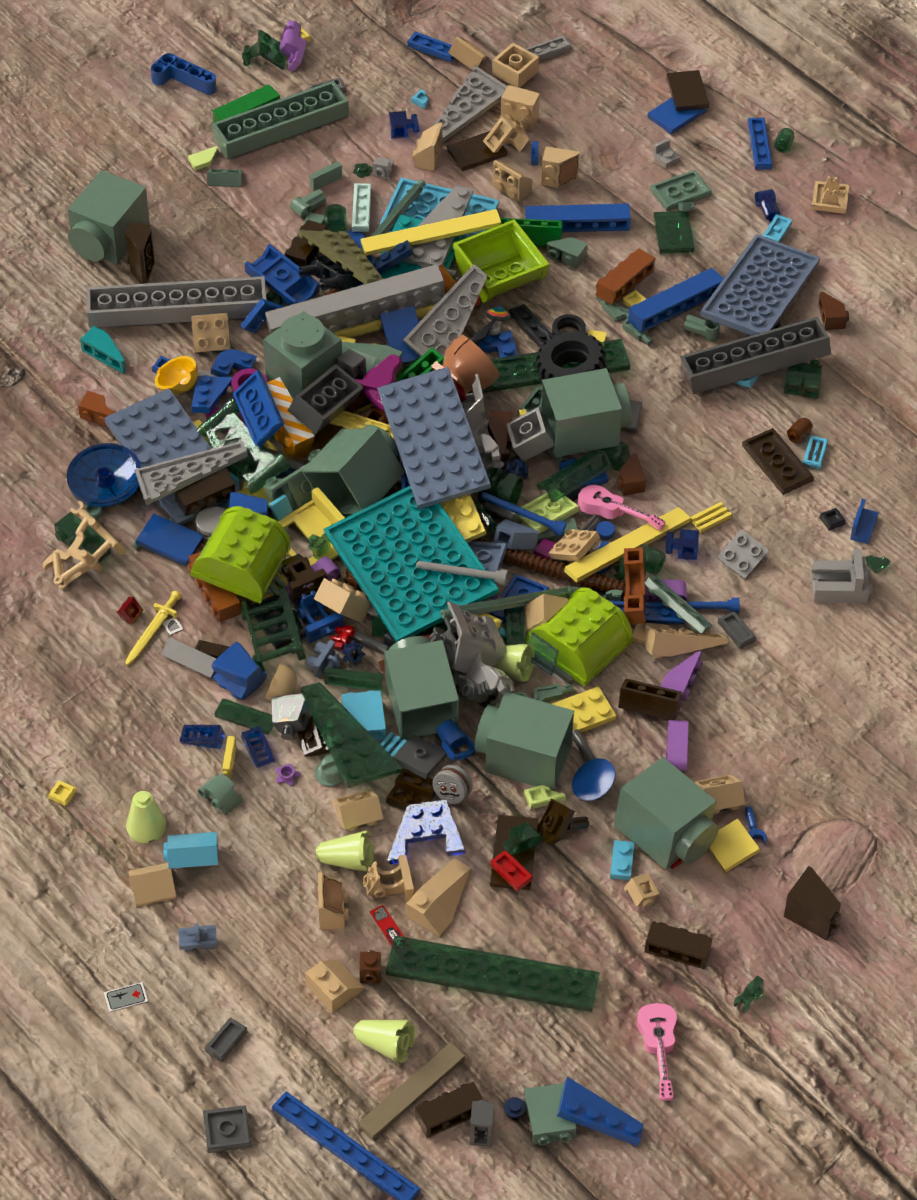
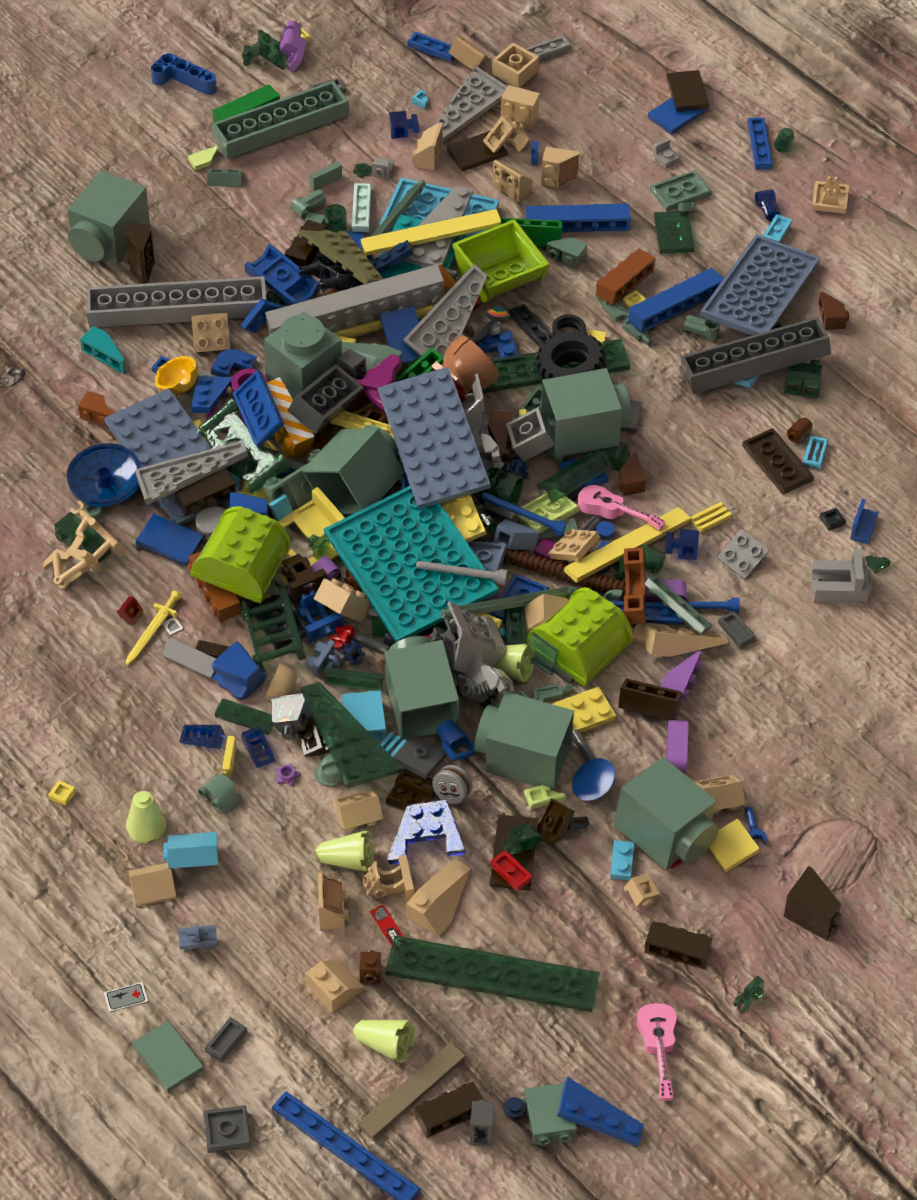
(167, 1056): none -> sand green tile

